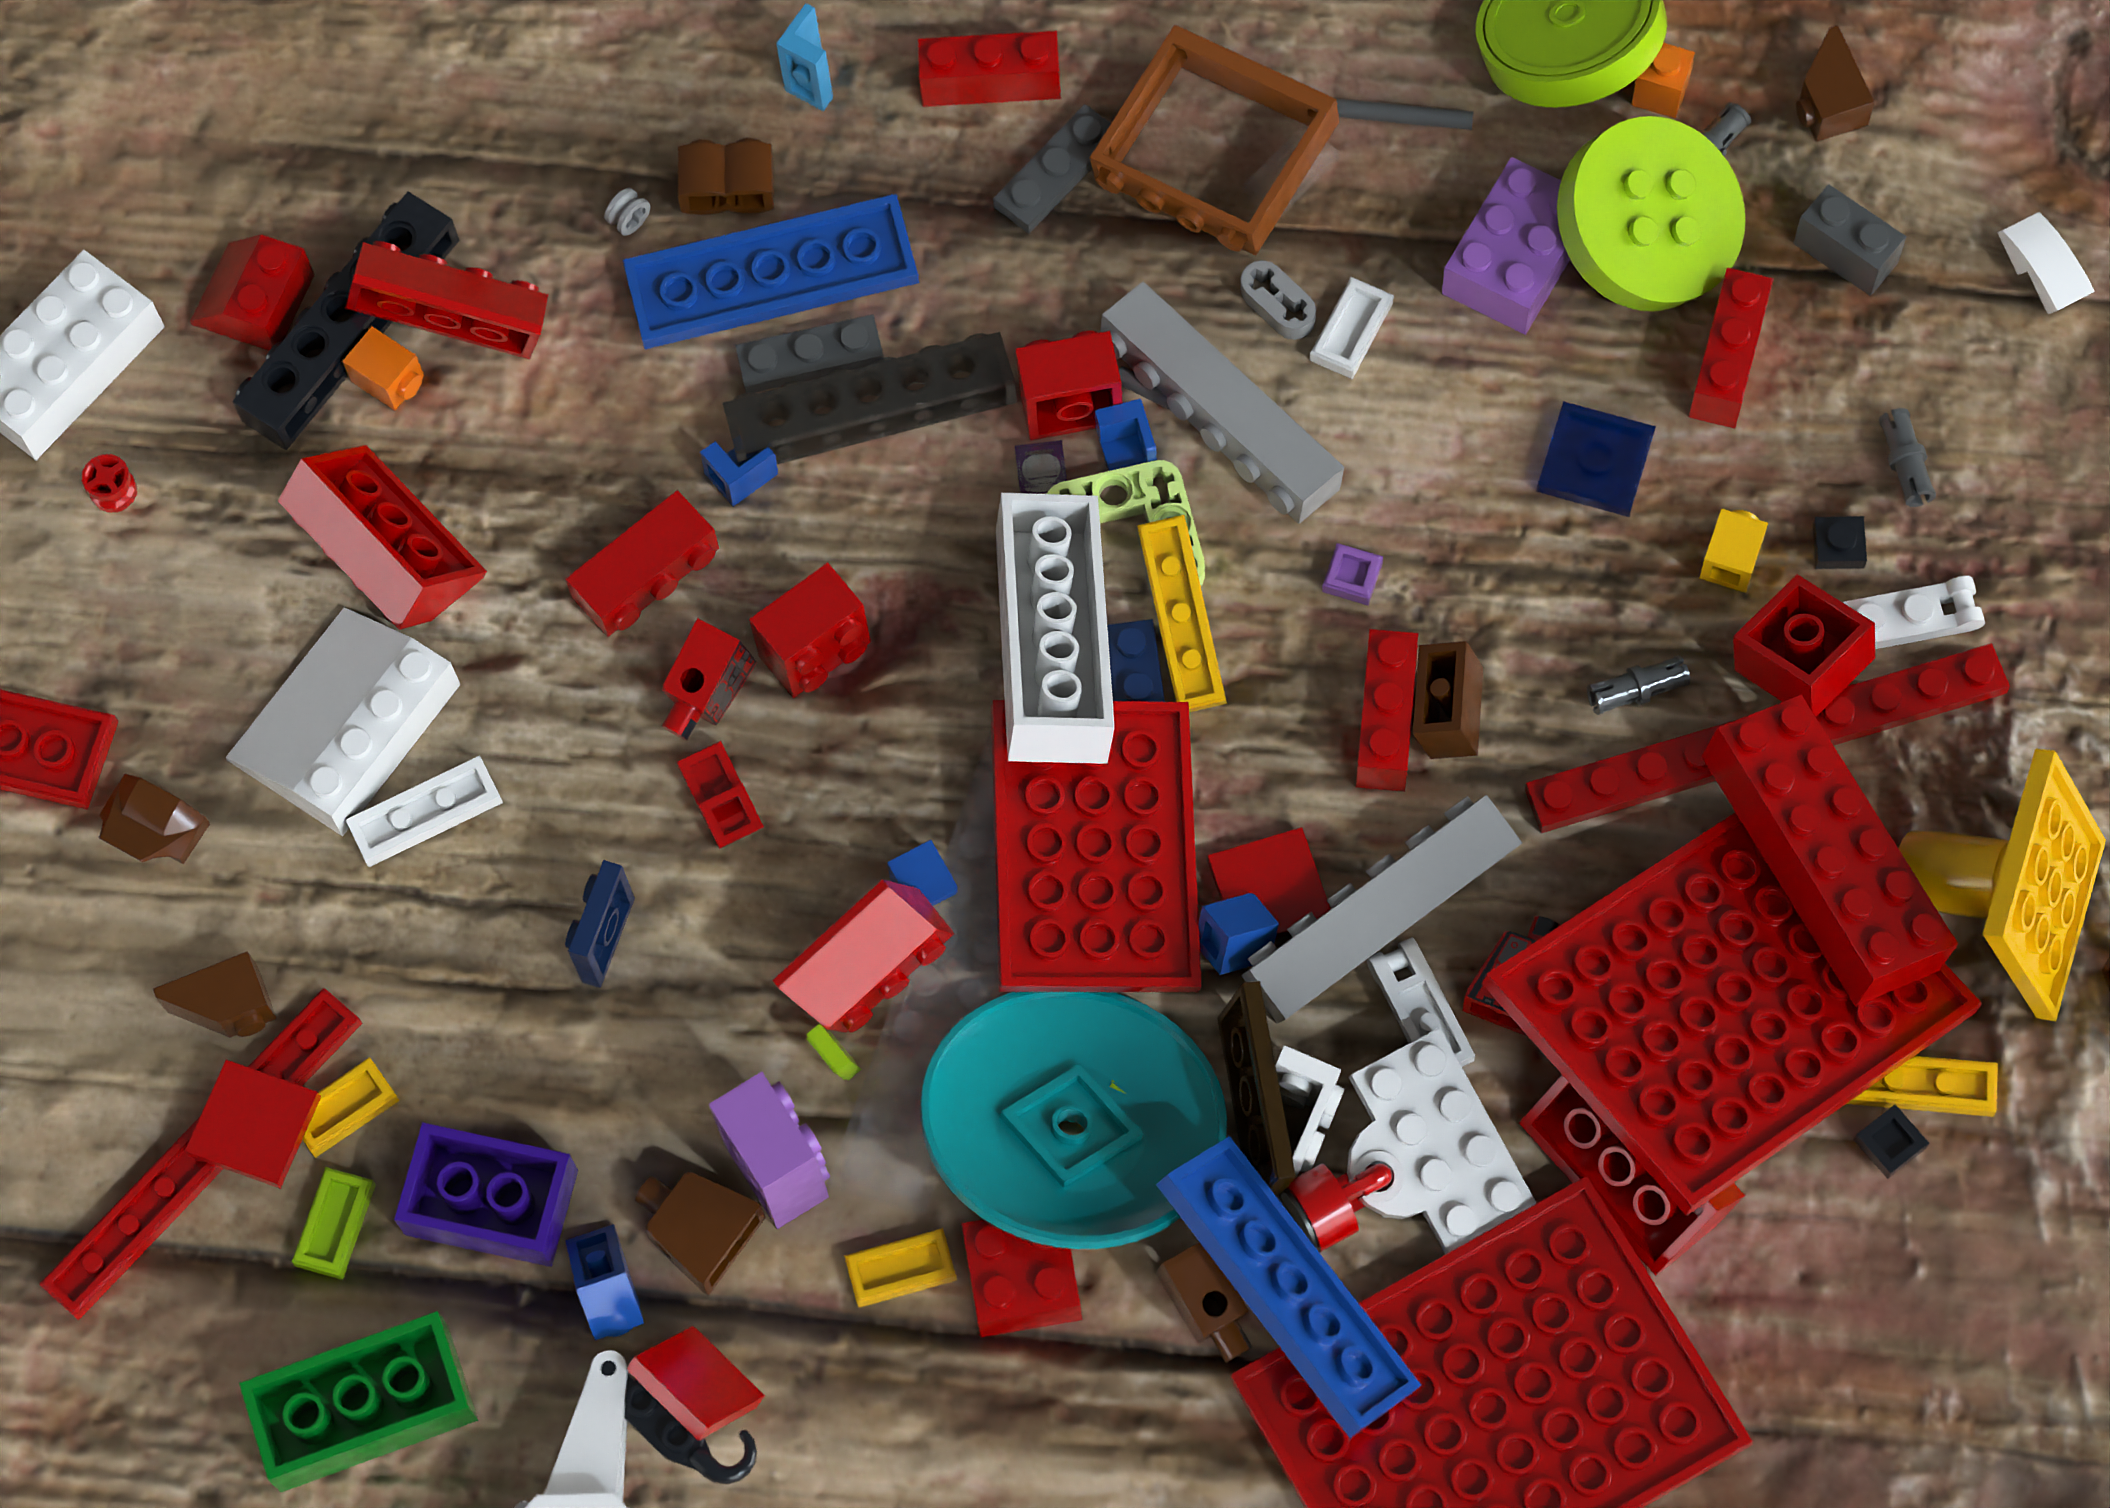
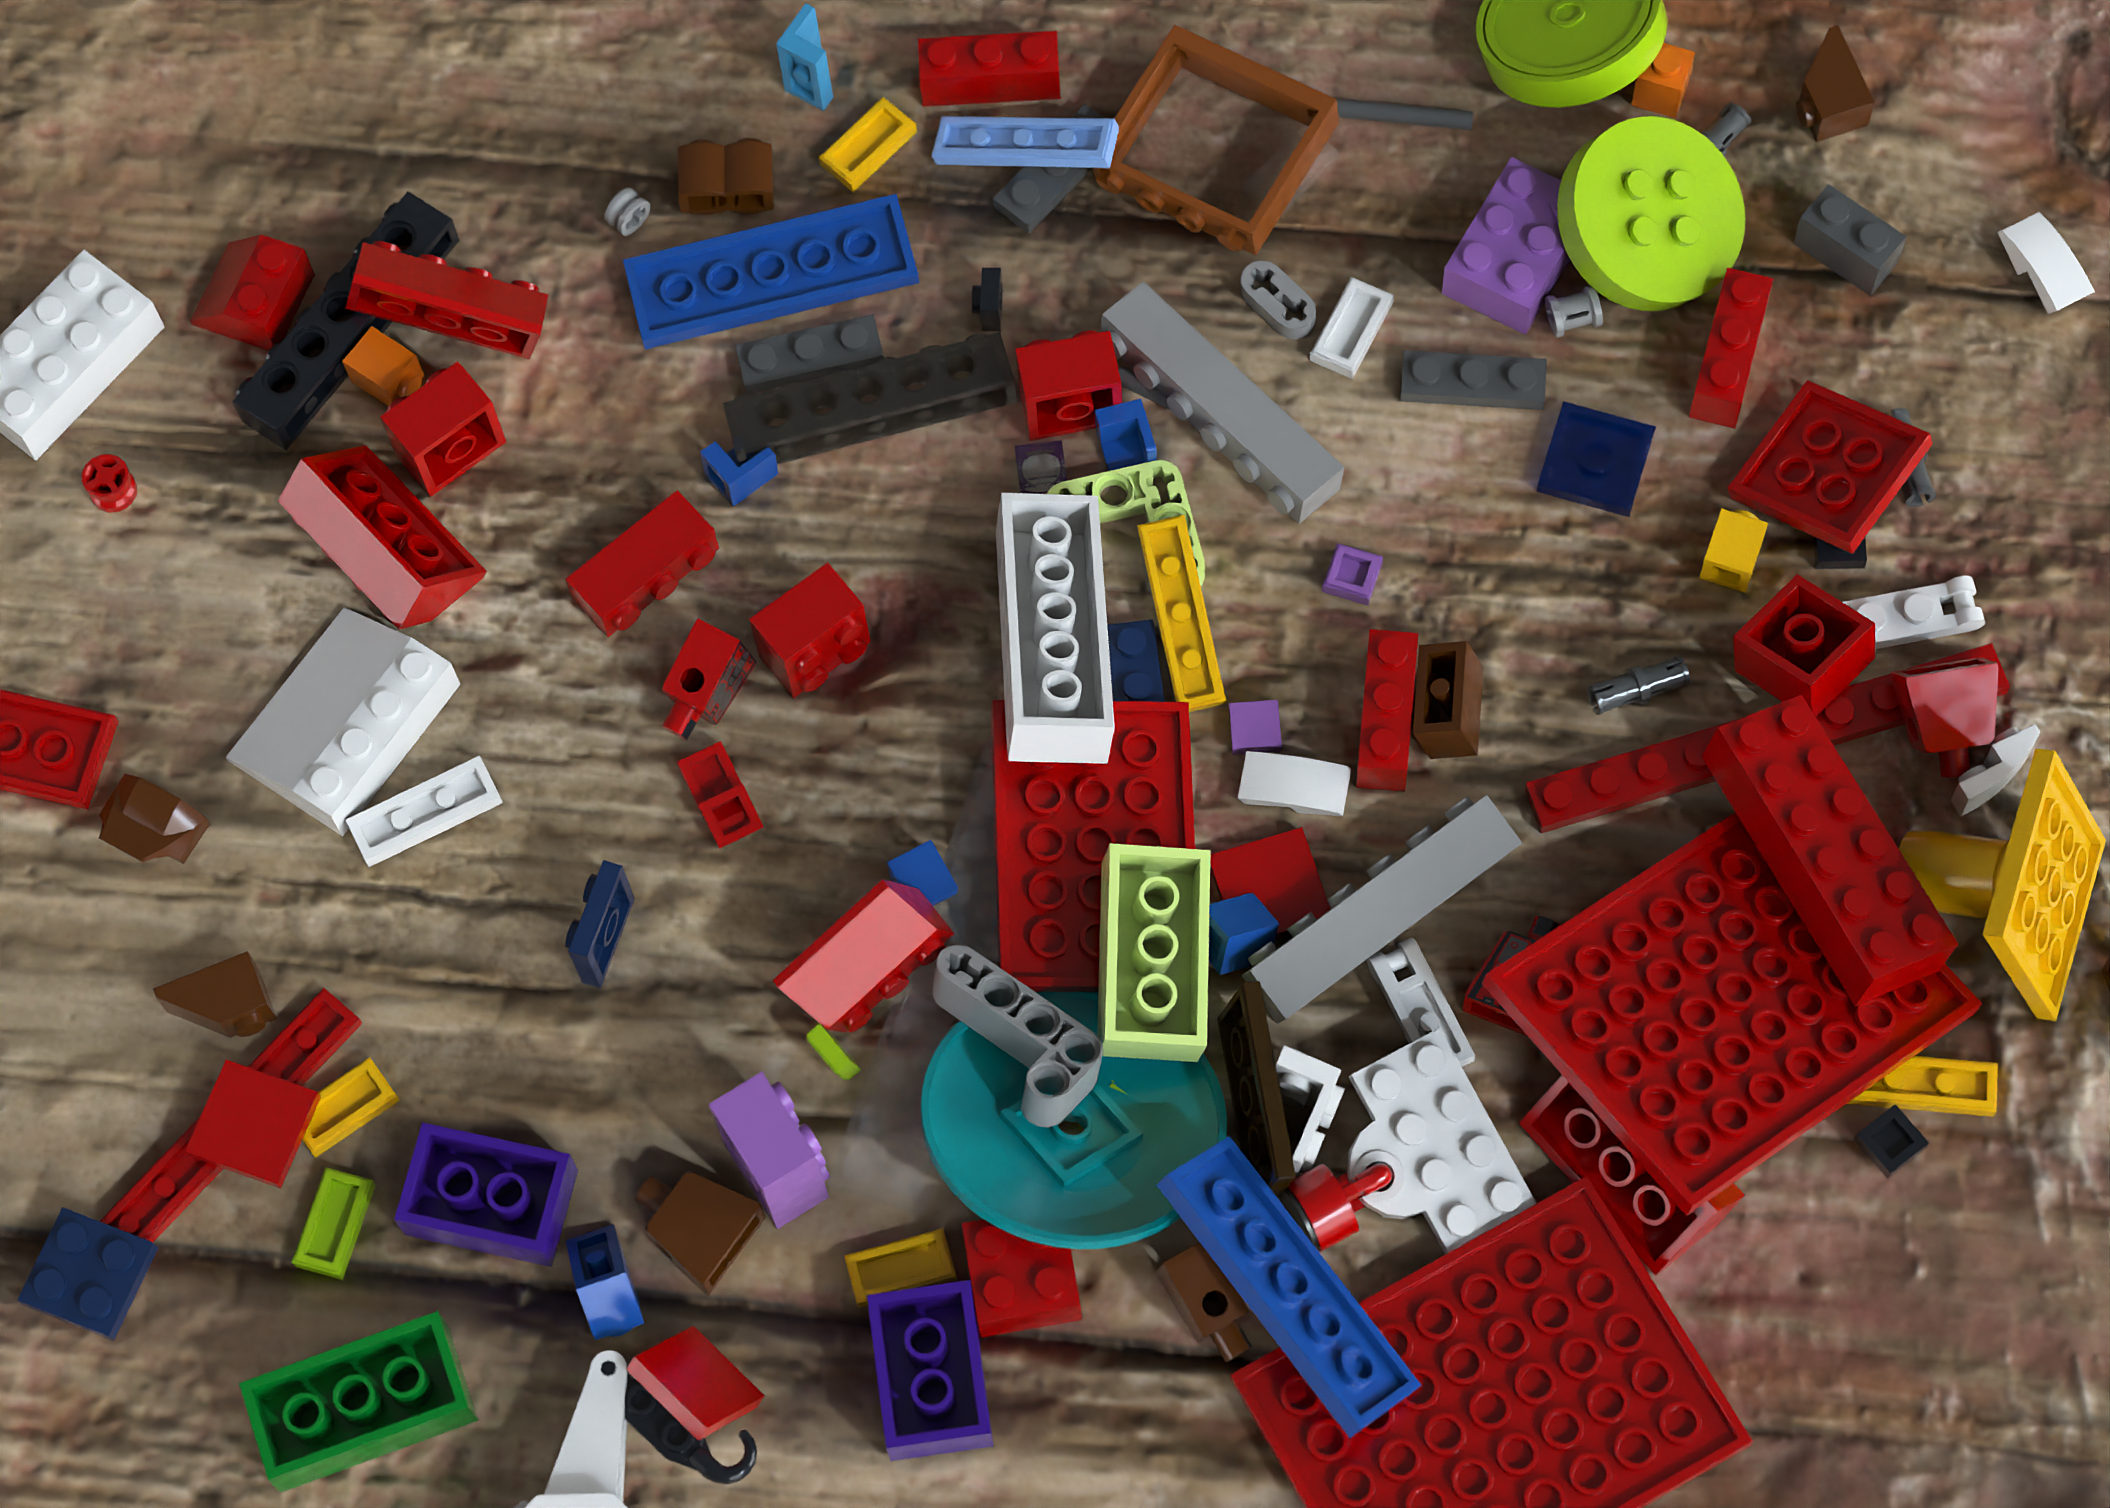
(87, 1274): none -> dark blue plate
(443, 428): none -> red brick
(868, 144): none -> yellow tile
(929, 1370): none -> dark purple brick
(969, 989): none -> light grey beam
(988, 299): none -> black plate
(1025, 141): none -> light blue tile
(1154, 952): none -> yellowish green brick
(1255, 727): none -> medium lavender tile
(1294, 782): none -> white slope
(1473, 380): none -> dark grey plate
(1573, 311): none -> light grey bush
(1830, 466): none -> red plate
(1949, 709): none -> red torso
(2002, 763): none -> white slope

